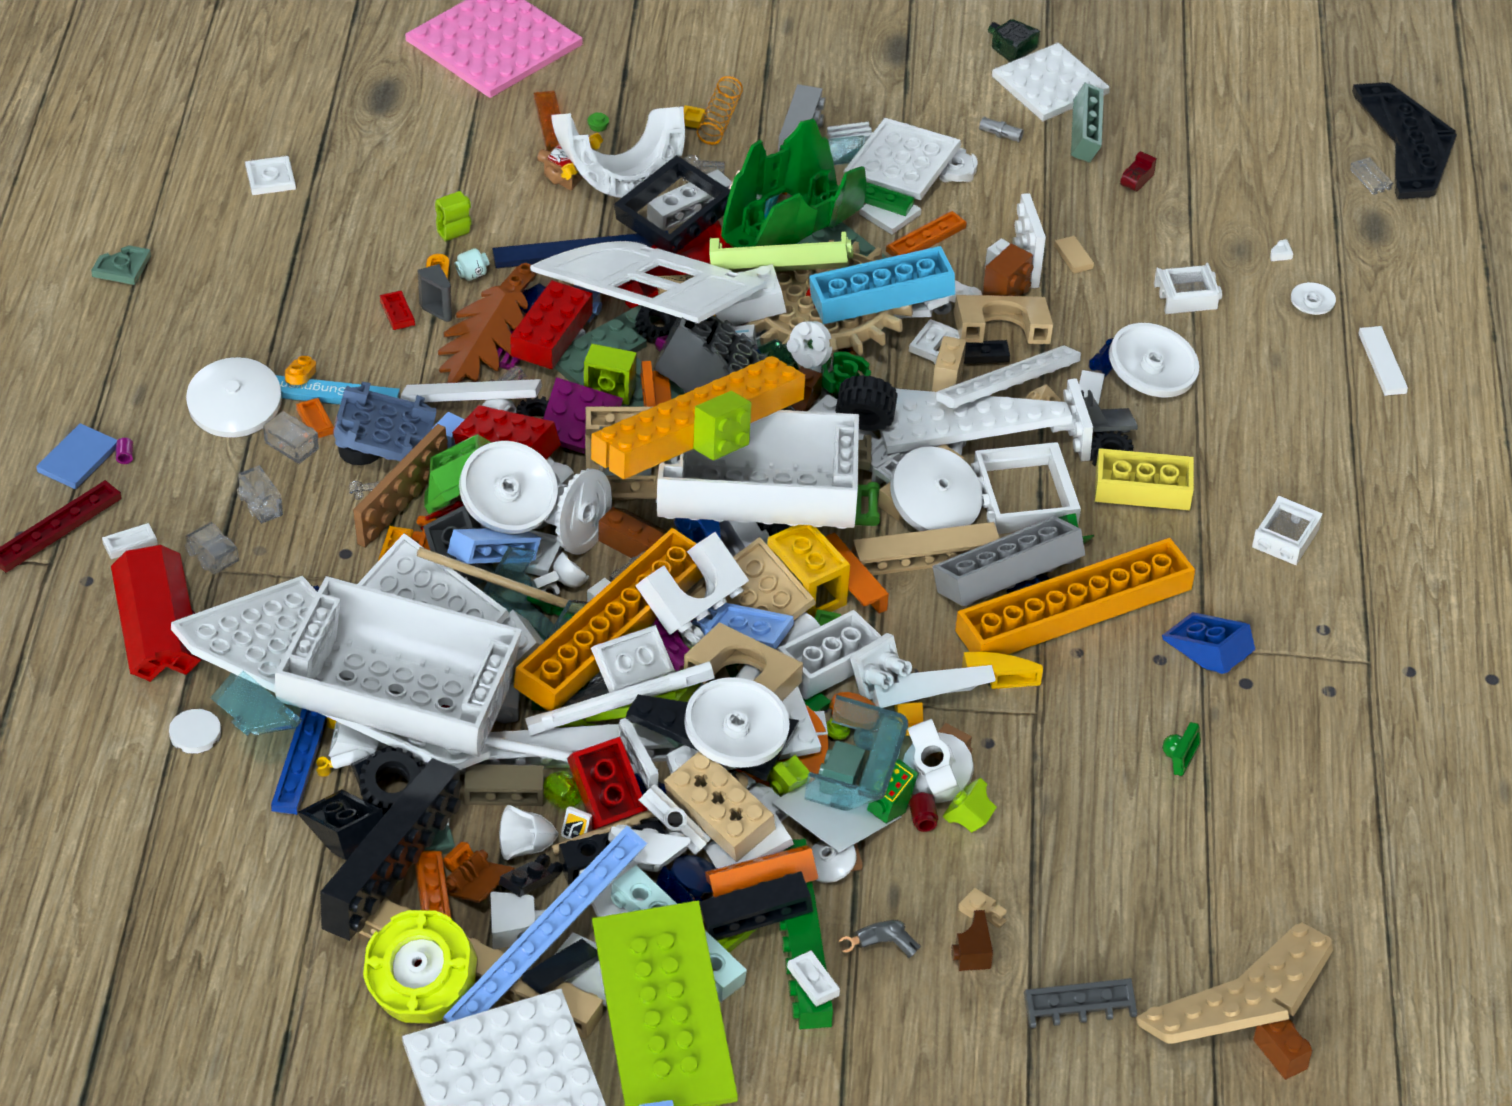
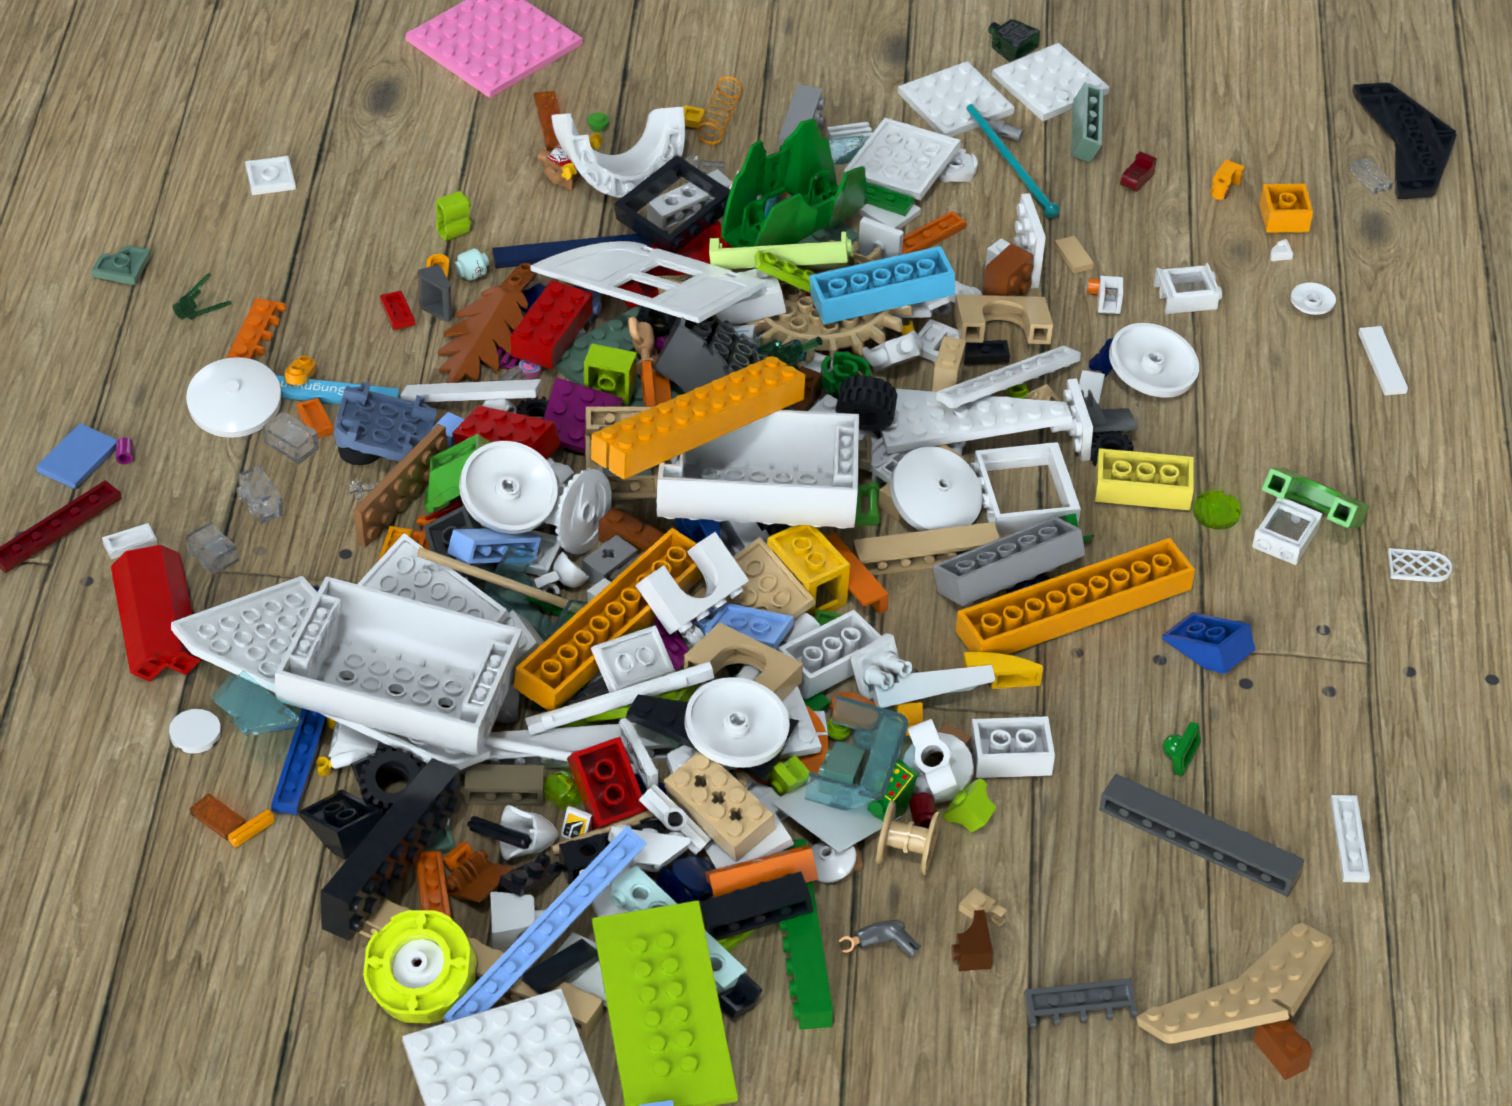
(186, 305): none -> clear green plant
(216, 815): none -> clear orange tile
(251, 828): none -> light orange axle
(255, 329): none -> orange hinge
(499, 832): none -> black axle
(530, 369): none -> bright pink tile
(608, 558): none -> light grey brick
(643, 342): none -> light nougat piece
(722, 425): lime brick -> none
(741, 997): none -> black bracket
(783, 270): none -> lime tile
(799, 346): white plate -> none
(813, 978): white plate -> none
(875, 234): none -> white plate
(895, 350): none -> white torso
(908, 837): none -> tan piece
(946, 94): none -> white plate
(1012, 747): none -> white brick
(1017, 391): none -> lime plate
(1050, 209): none -> teal bar
(1093, 286): none -> orange hinge
(1110, 294): none -> white window
(1201, 835): none -> dark grey brick
(1216, 510): none -> clear neon green tile
(1227, 175): none -> light orange leg
(1286, 208): none -> light orange brick
(1339, 506): none -> bright green arch
(1350, 838): none -> white tile
(1391, 551): none -> white window

